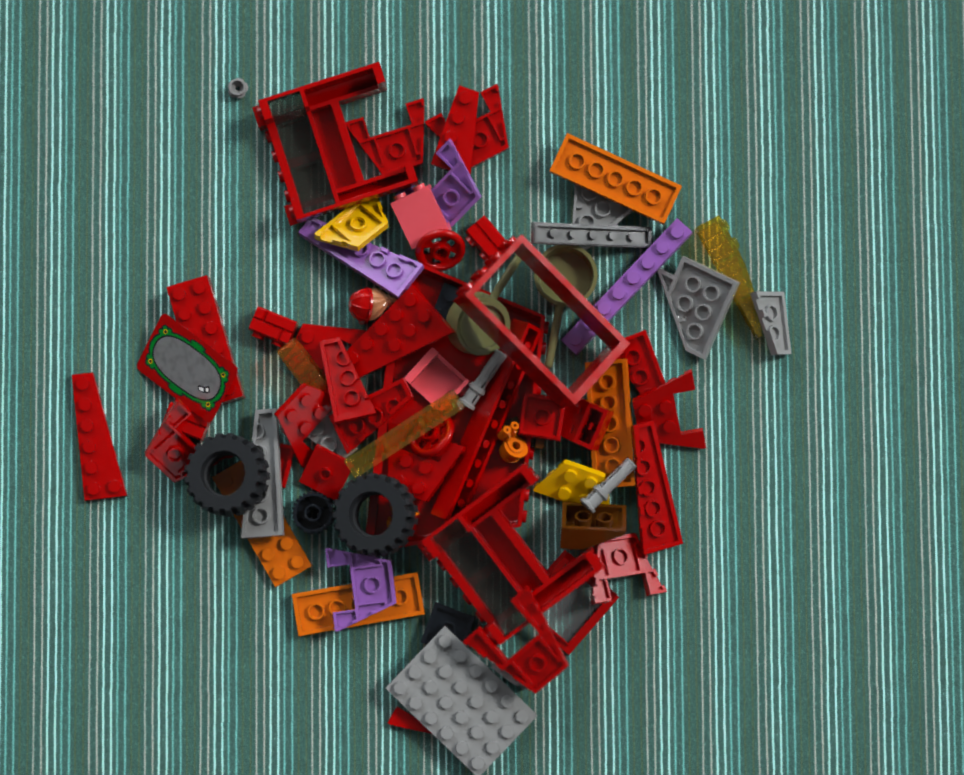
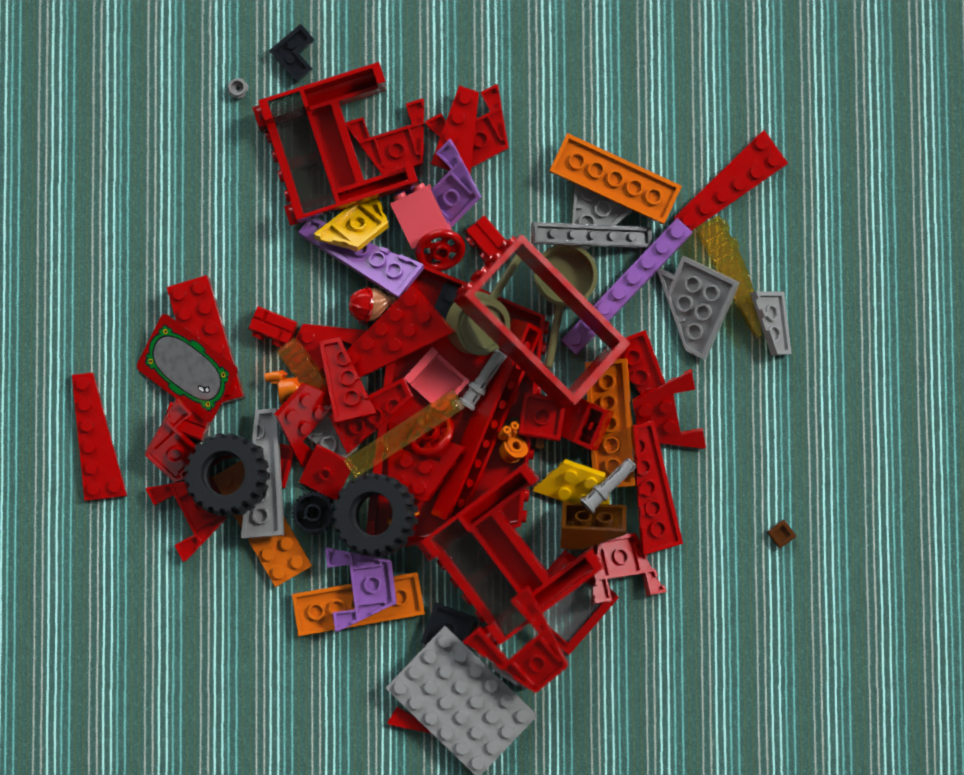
(200, 521): none -> red wing
(286, 386): none -> orange piece
(288, 53): none -> black plate
(741, 175): none -> red wing
(781, 534): none -> reddish brown tile

